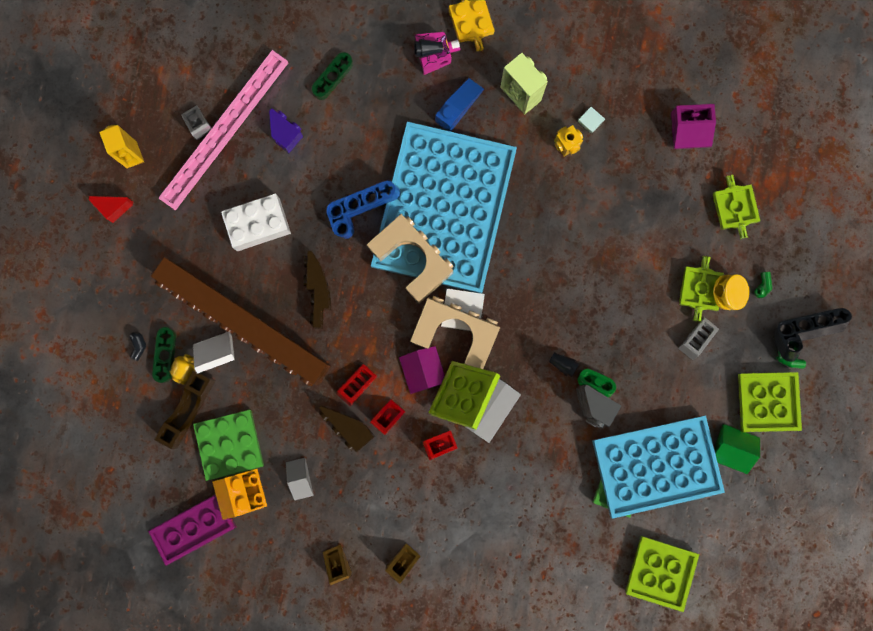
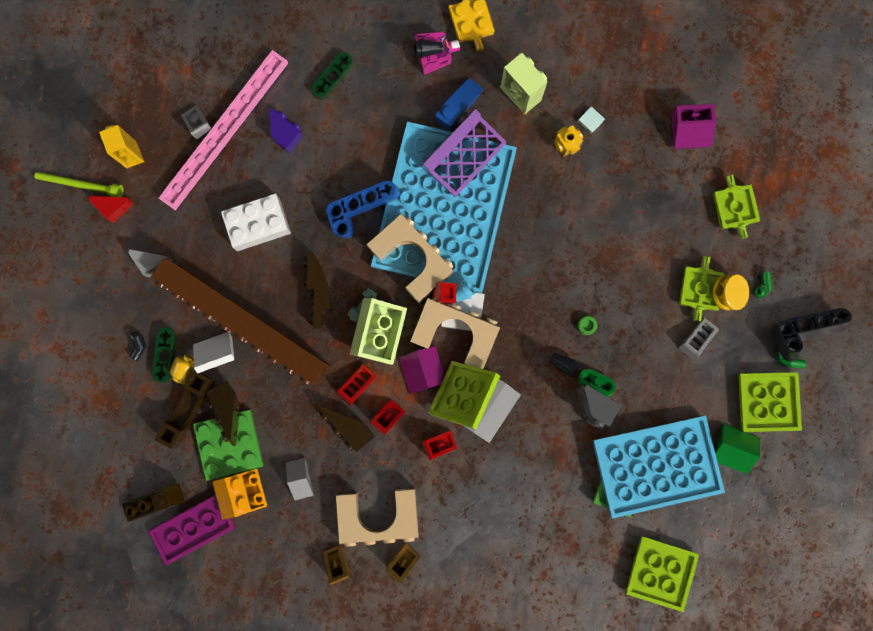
(113, 190): none -> lime piece
(146, 261): none -> light grey slope
(153, 502): none -> dark brown slope
(227, 410): none -> dark brown slope
(353, 530): none -> tan arch
(355, 312): none -> sand green bar
(378, 331): none -> yellowish green brick
(445, 292): none -> red tile
(455, 139): none -> medium lavender fence
(464, 291): none -> medium azure cone
(587, 325): none -> bright green tile

